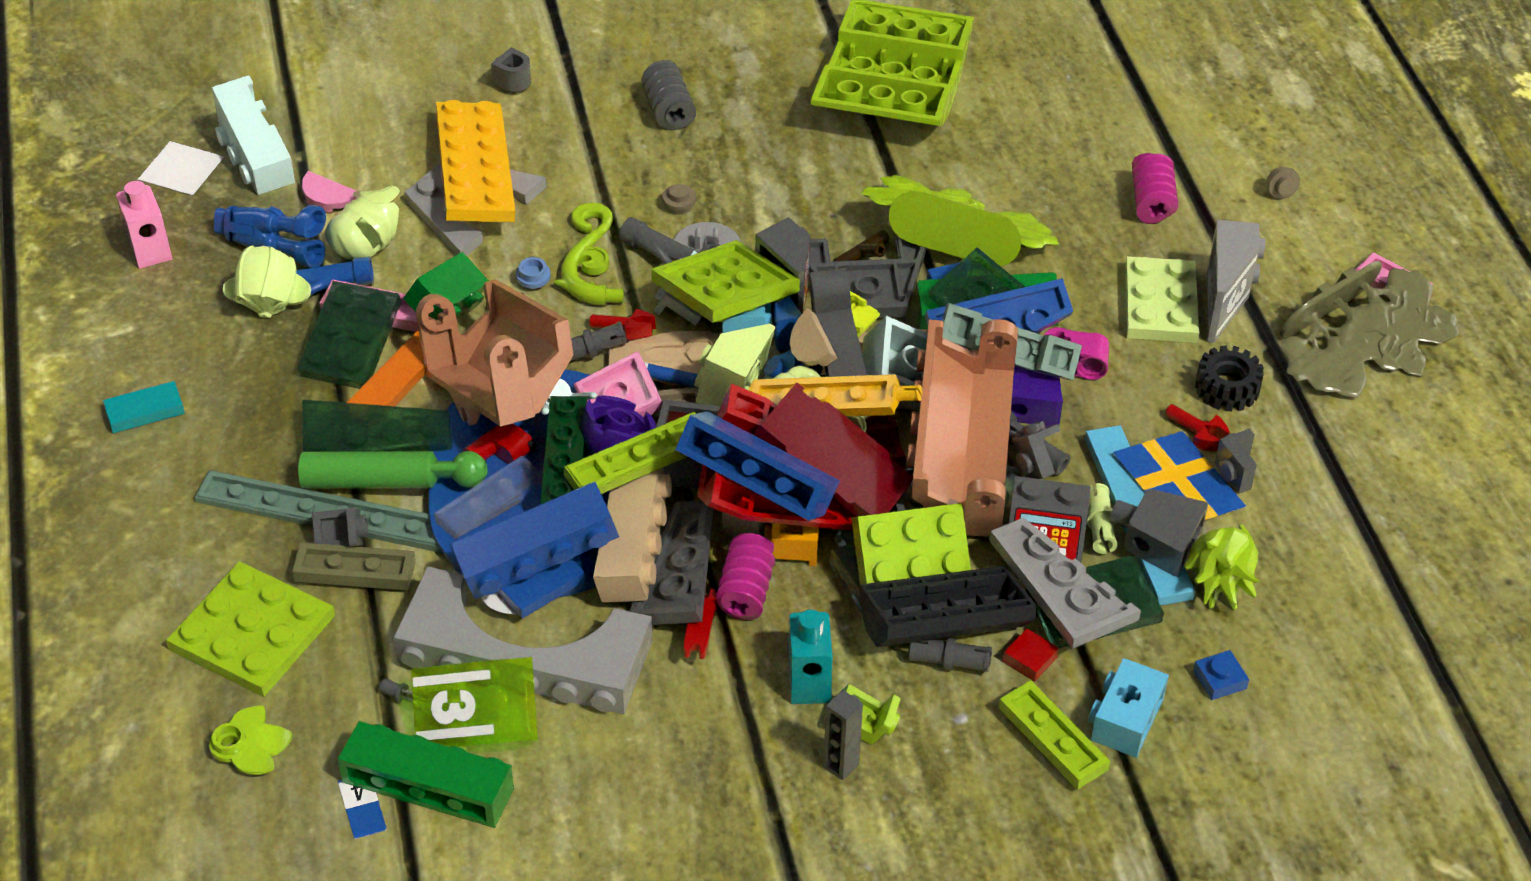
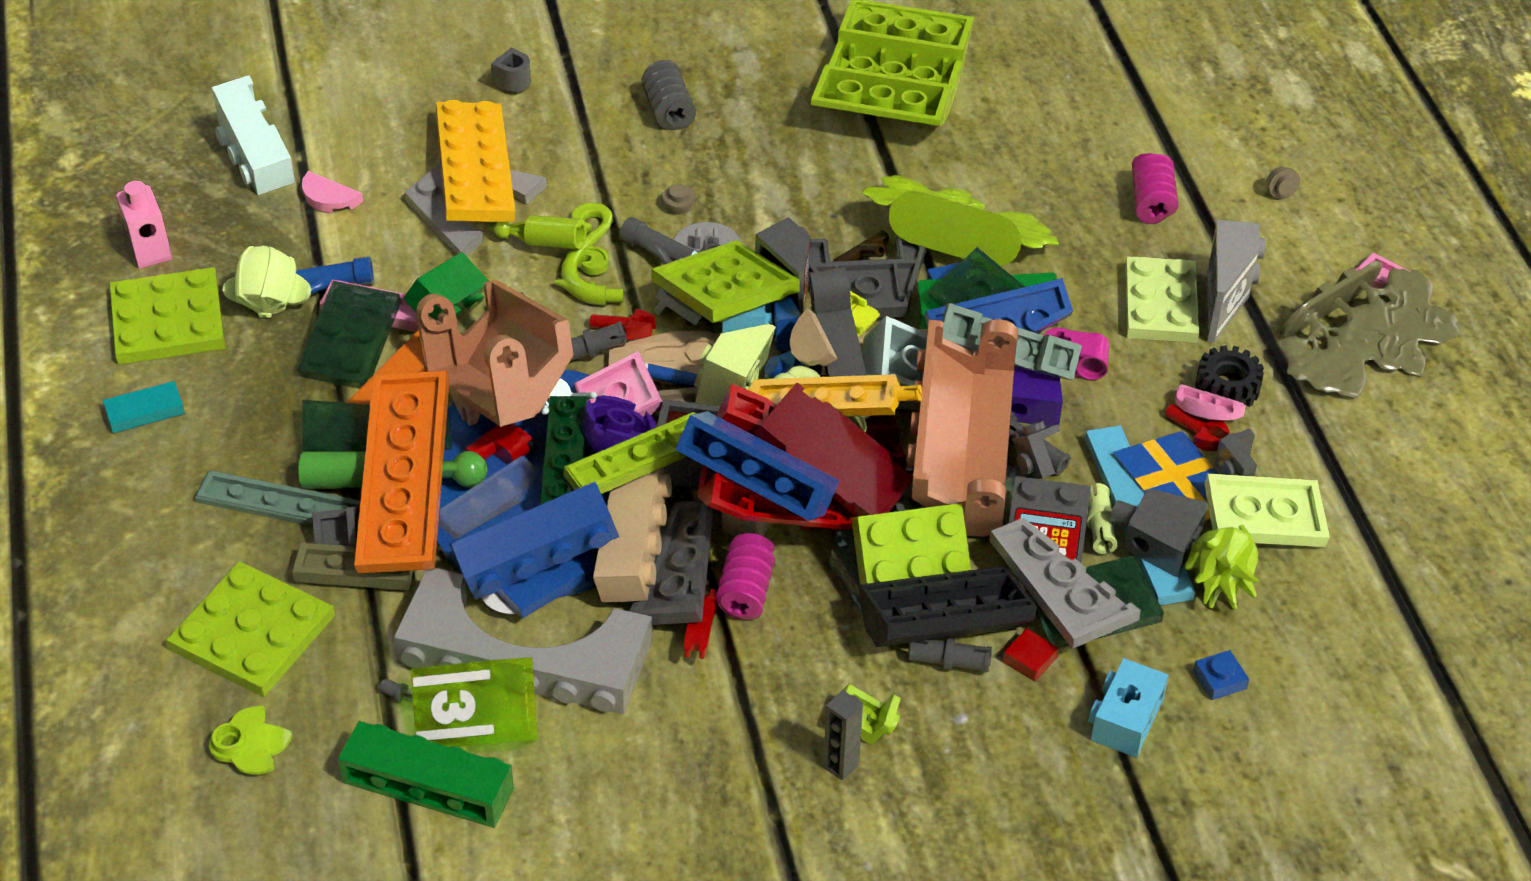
(166, 315): none -> lime plate
(181, 168): white sticker -> none
(262, 226): blue piece -> none
(362, 810): blue sticker -> none
(364, 224): yellowish green piece -> none
(402, 472): none -> orange plate
(533, 273): medium blue plate -> none
(544, 231): none -> lime wheel
(793, 542): light orange brick -> none
(810, 643): teal torso -> none
(1054, 734): lime plate -> none
(1207, 404): none -> bright pink tile
(1269, 508): none -> yellowish green plate

